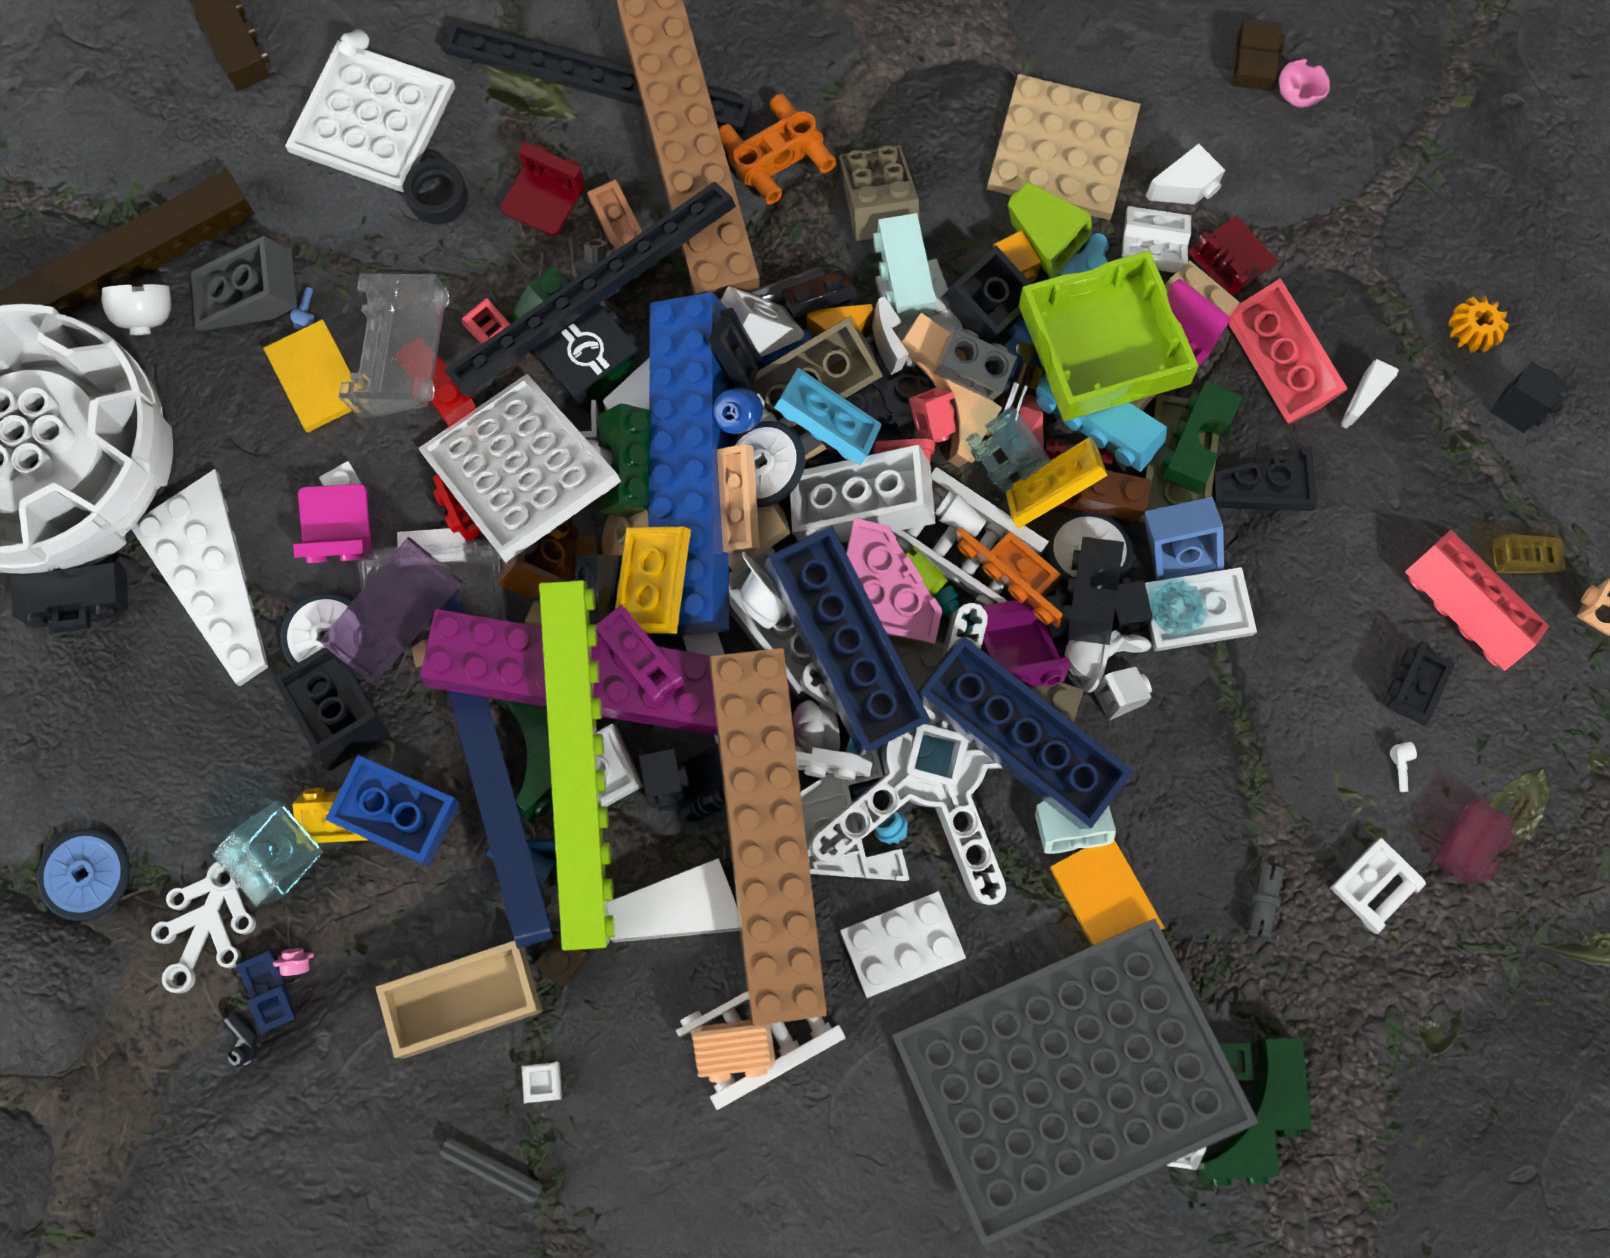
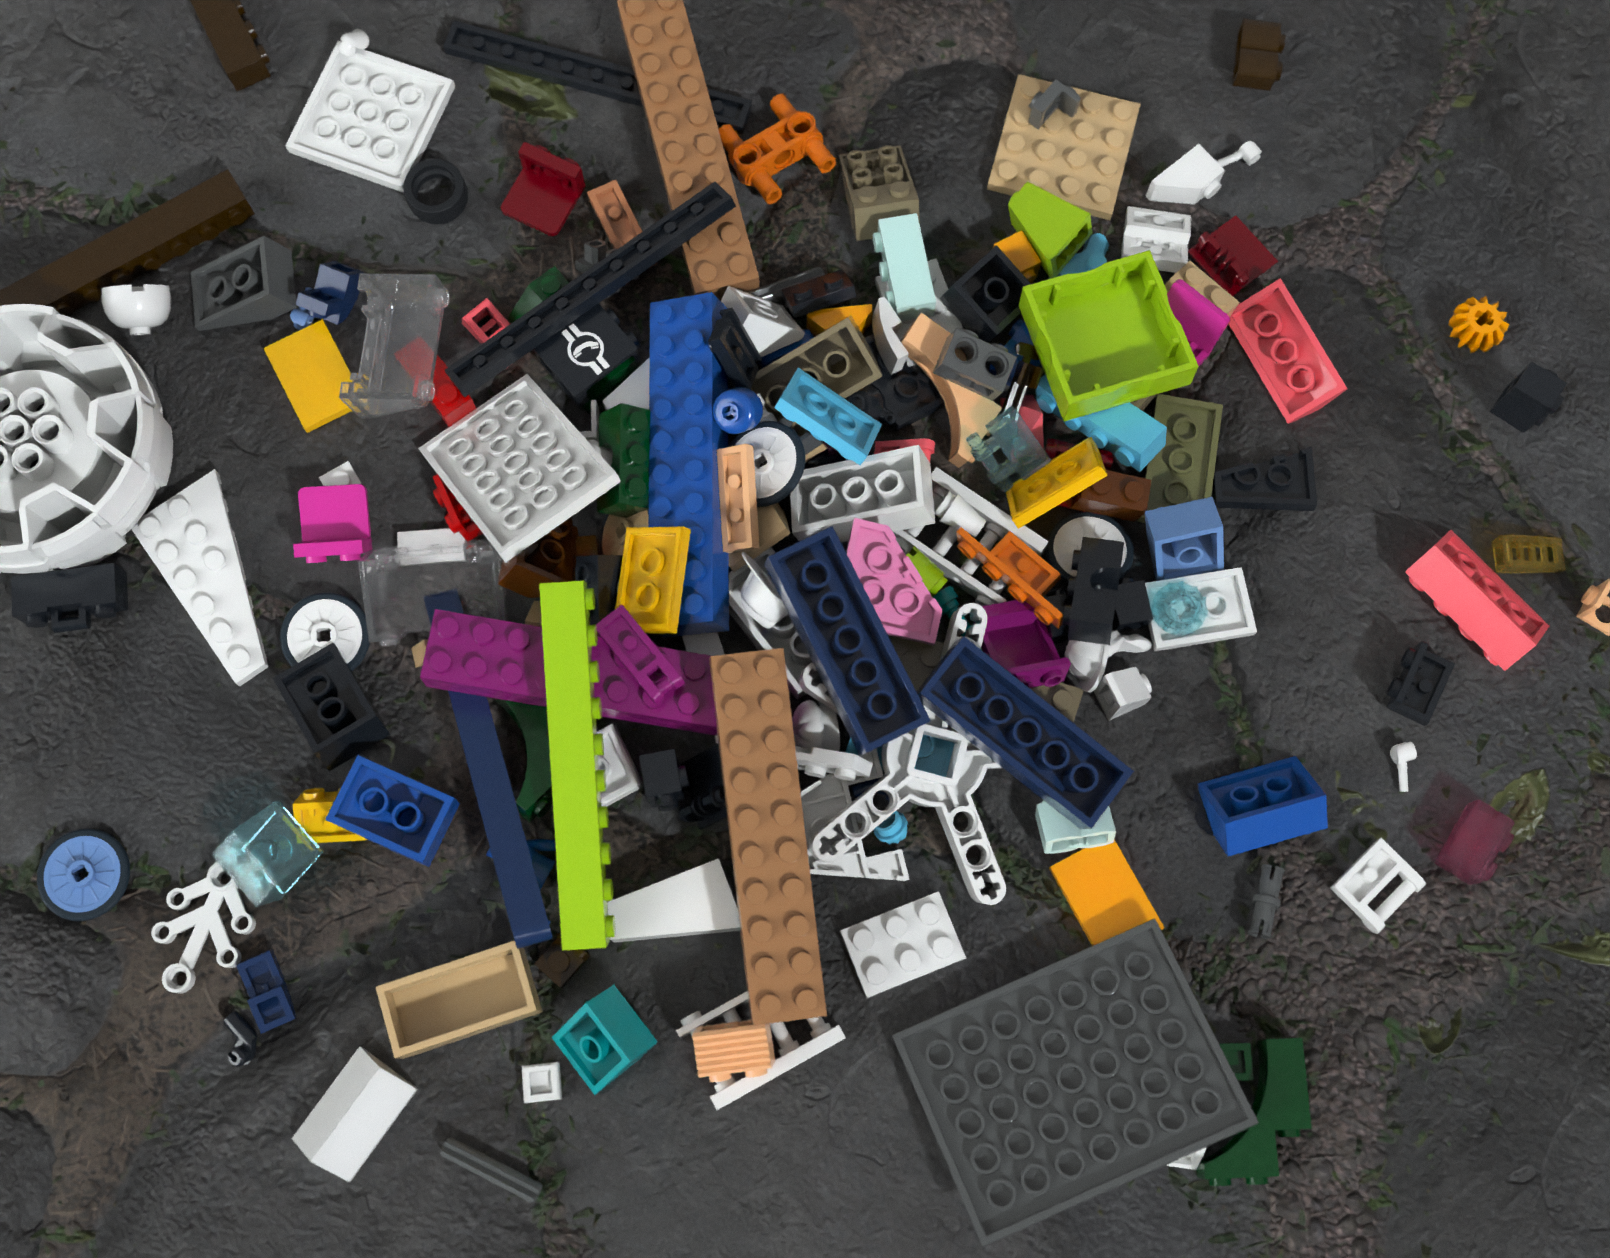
(293, 961): bright pink plate -> none
(333, 292): none -> dark blue brick
(353, 1115): none -> white slope
(390, 611): clear purple tile -> none
(604, 1039): none -> teal slope
(933, 414): coral brick -> none
(1054, 97): none -> dark grey bracket
(1189, 461): dark green arch -> none
(1248, 152): none -> white hand
(1263, 805): none -> blue slope
(1303, 84): bright pink hair -> none
(1372, 383): white slope -> none

